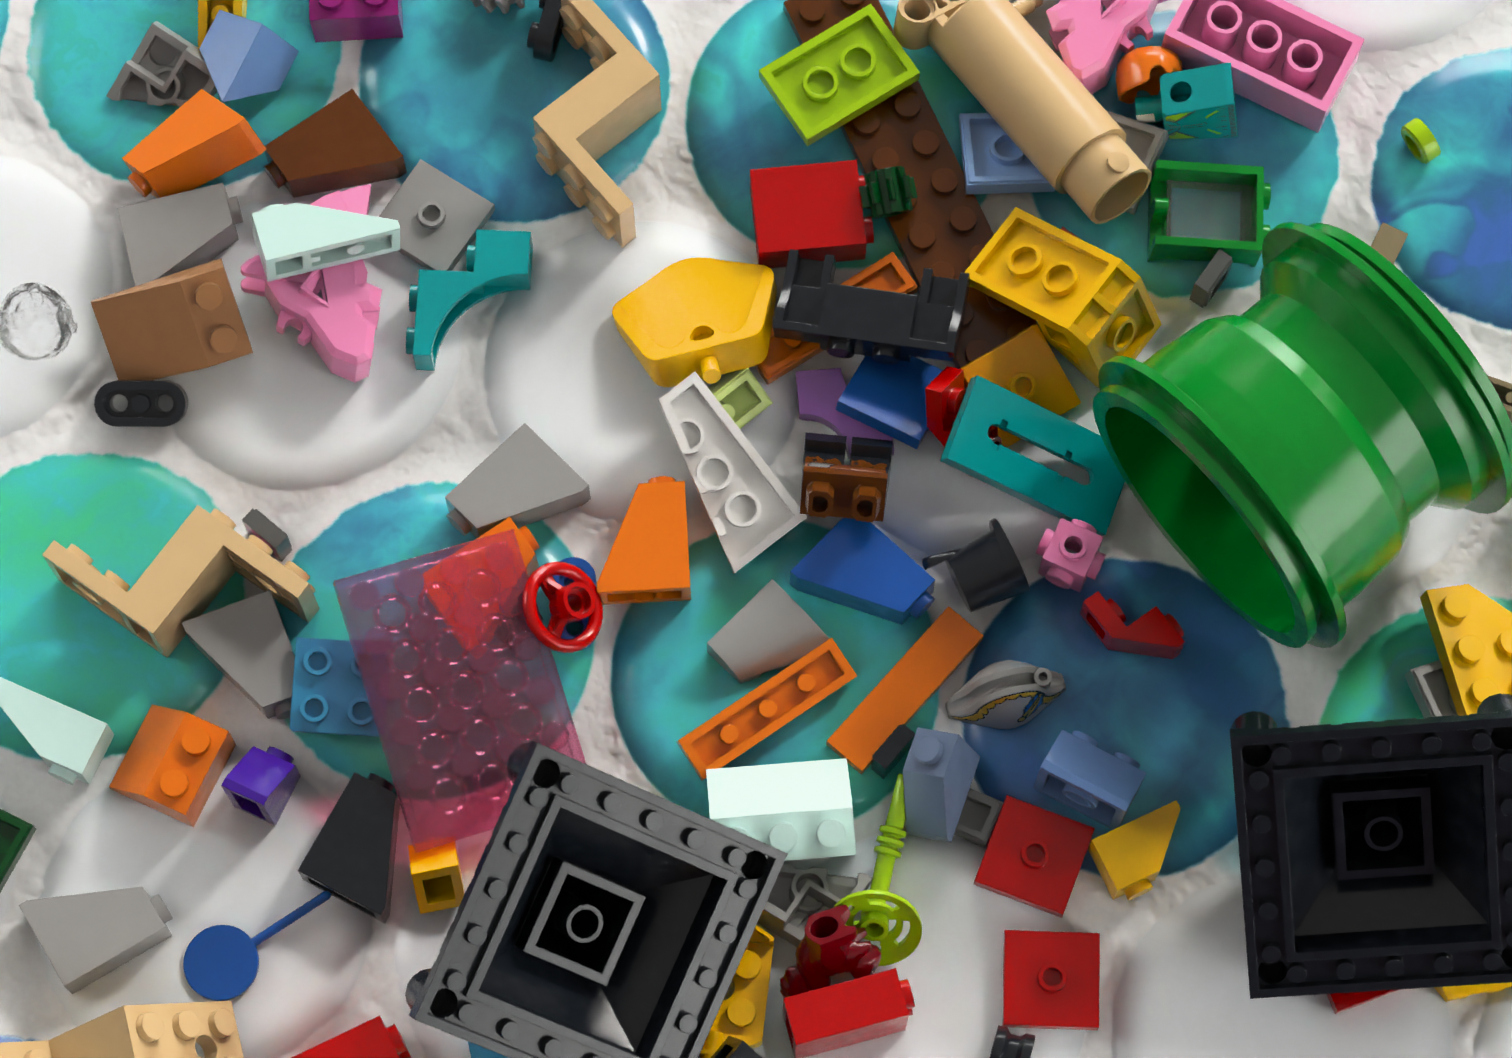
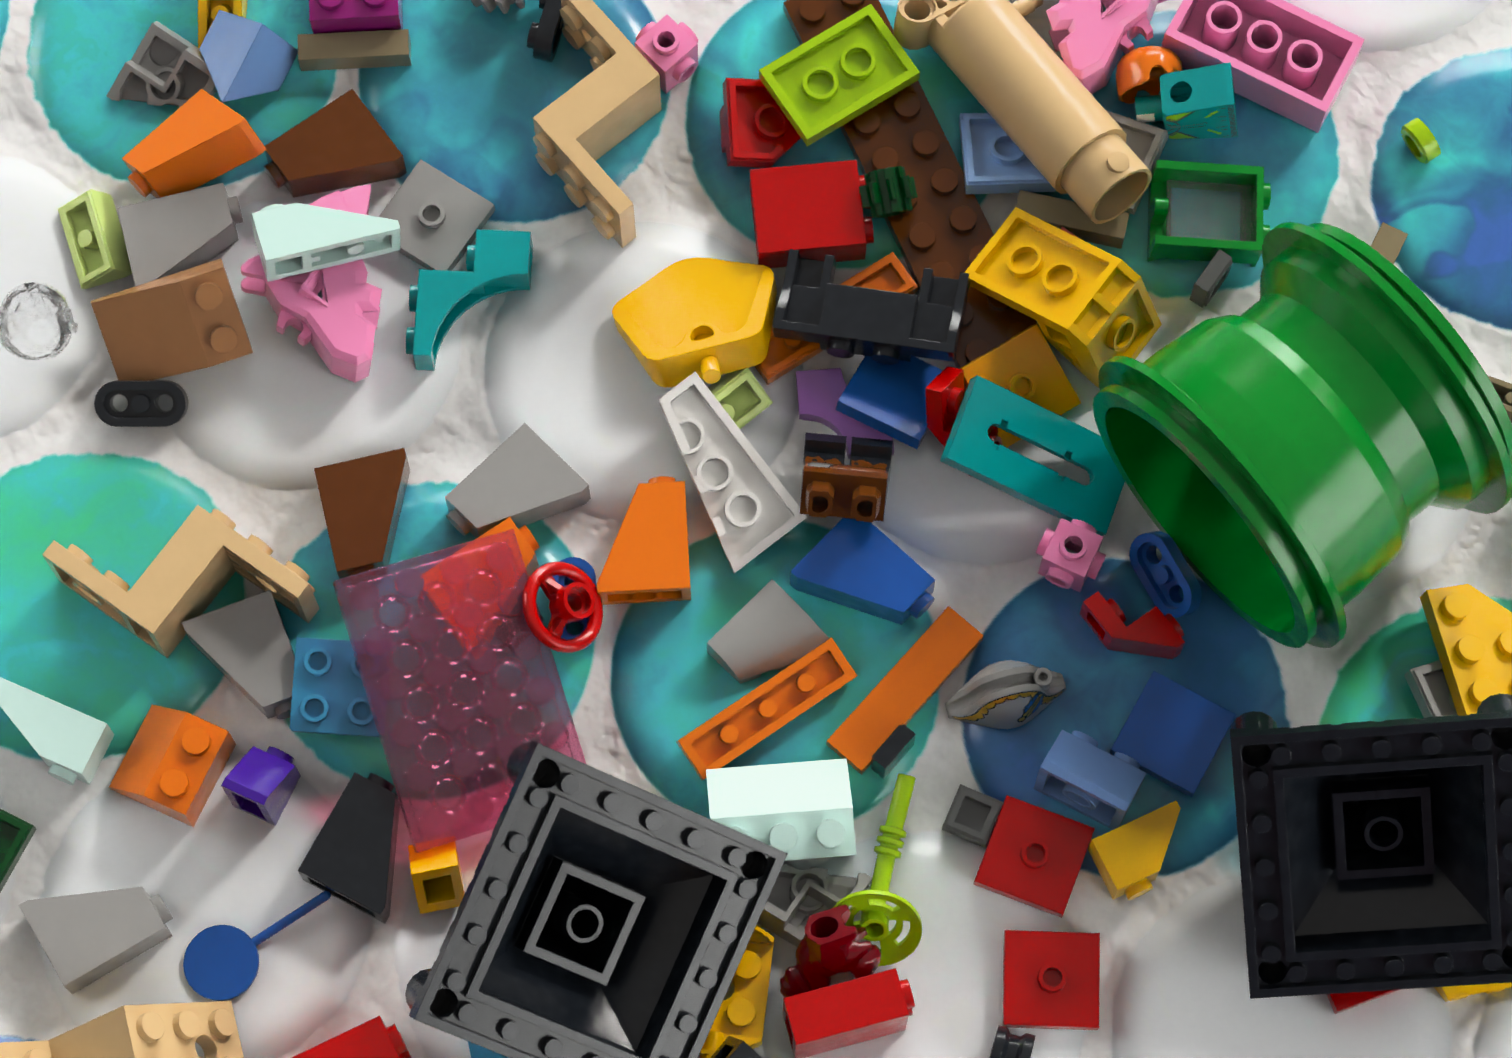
(95, 239): none -> yellowish green slope
(268, 532): dark grey tile -> none
(354, 50): none -> dark tan piece
(363, 508): none -> reddish brown slope
(670, 50): none -> bright pink brick
(753, 125): none -> red plate
(937, 783): sand blue slope -> none
(984, 569): black hat -> none
(1069, 215): none -> dark tan piece
(1165, 576): none -> blue plate
(1173, 733): none -> blue tile

